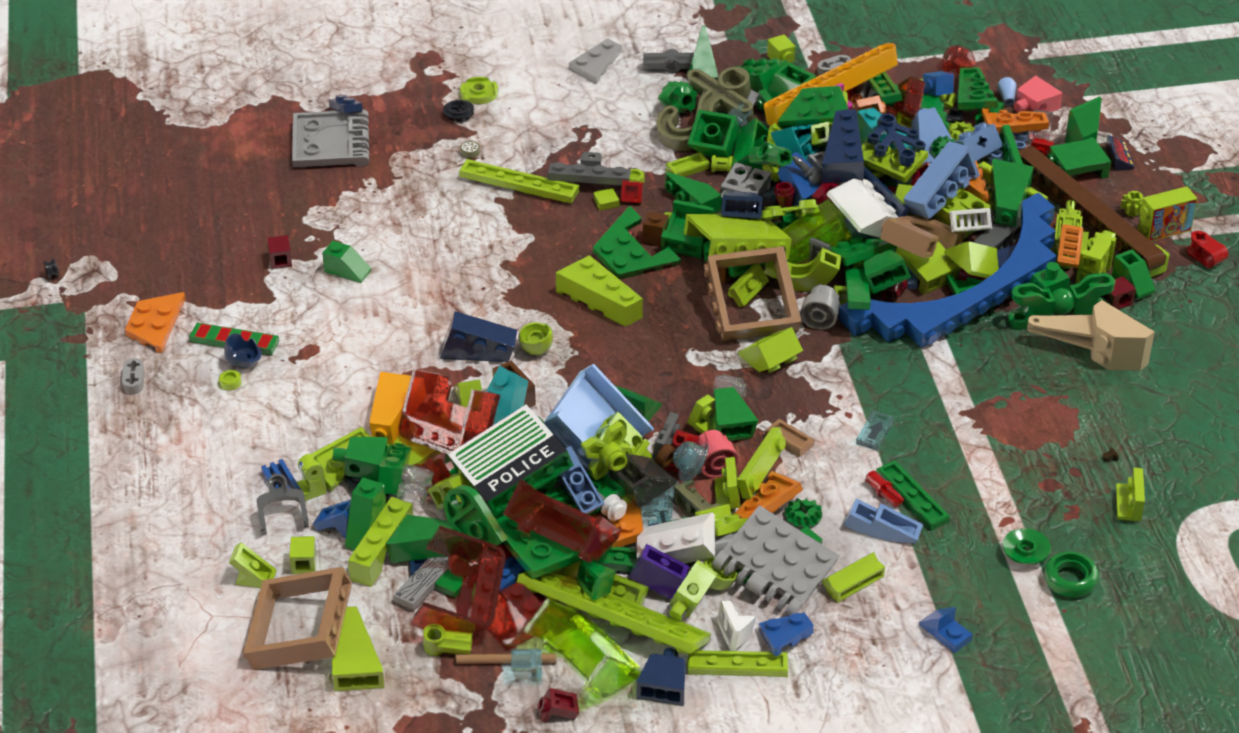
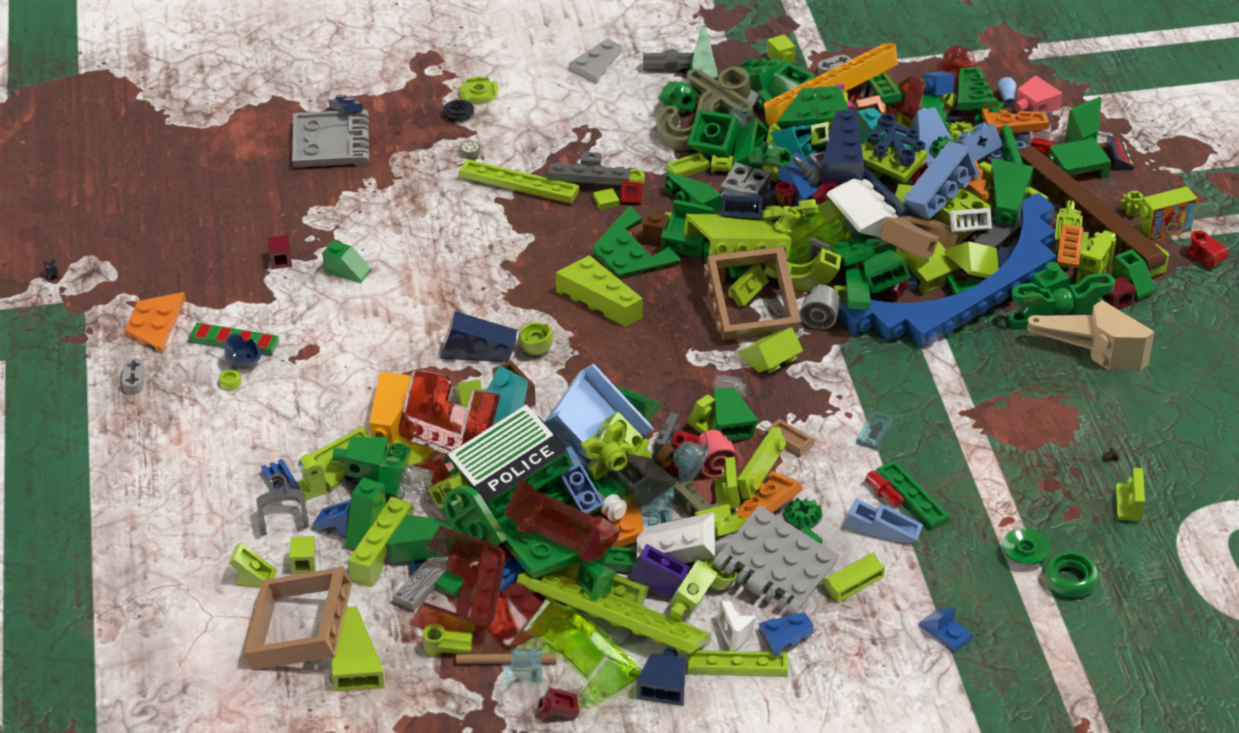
(787, 220): none -> lime bush

